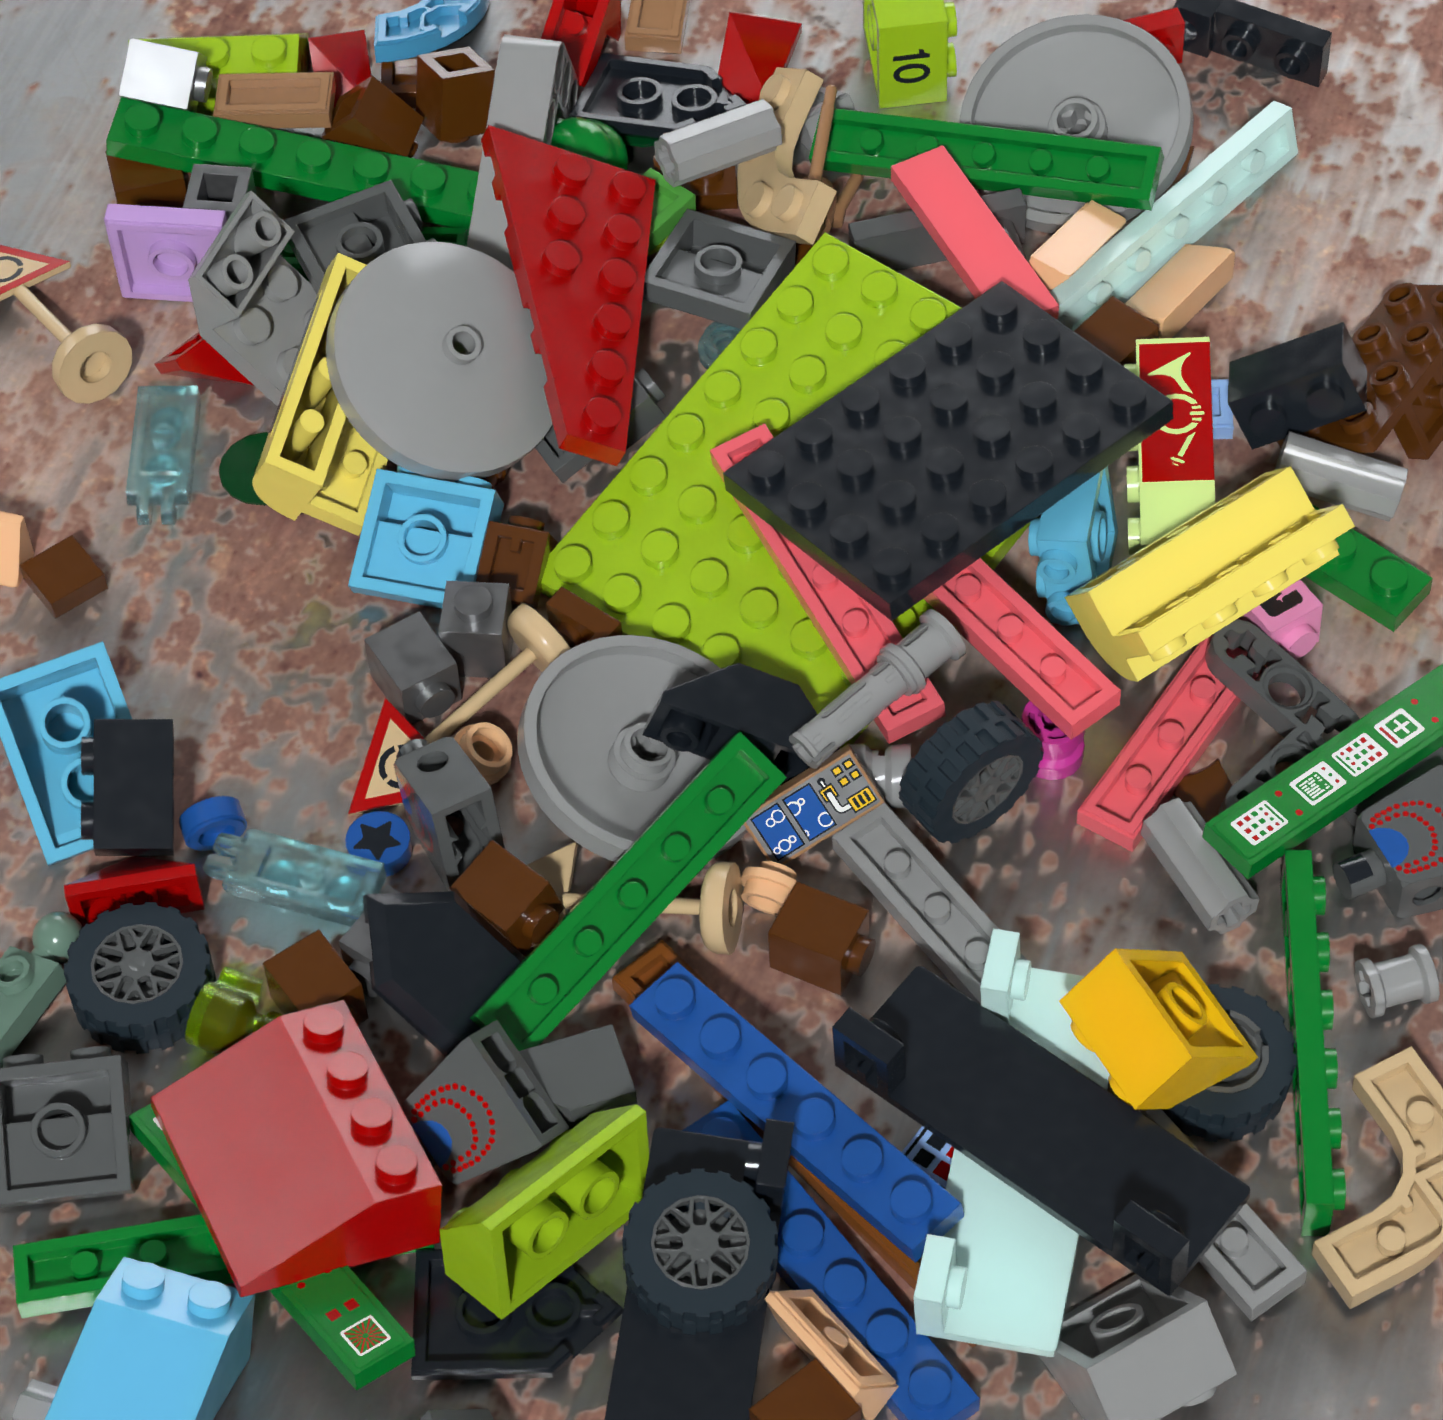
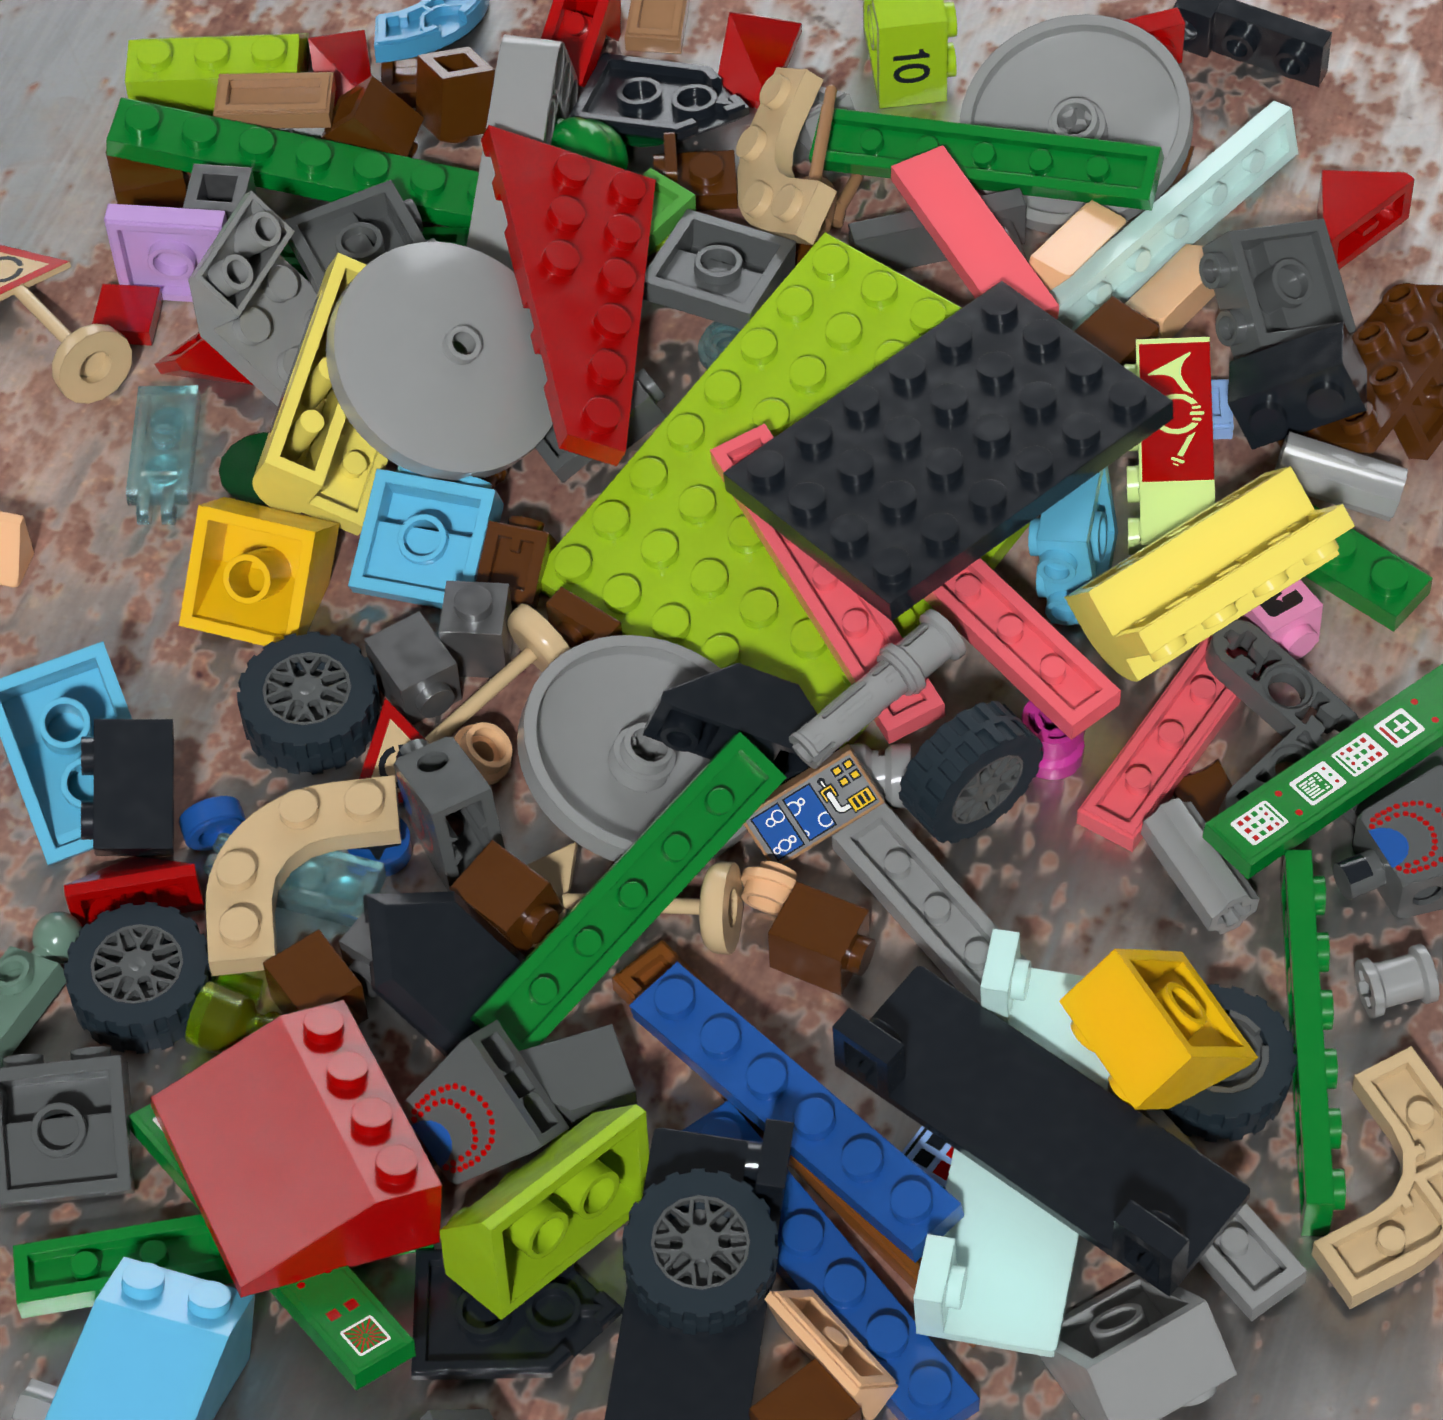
(63, 576): reddish brown tile -> none
(130, 311): none -> red tile
(165, 75): brick -> none
(256, 571): none -> yellow slope
(276, 842): none -> tan plate
(302, 674): none -> black wheel
(718, 143): light grey axle -> none
(1274, 285): none -> dark grey plate
(1362, 208): none -> red slope

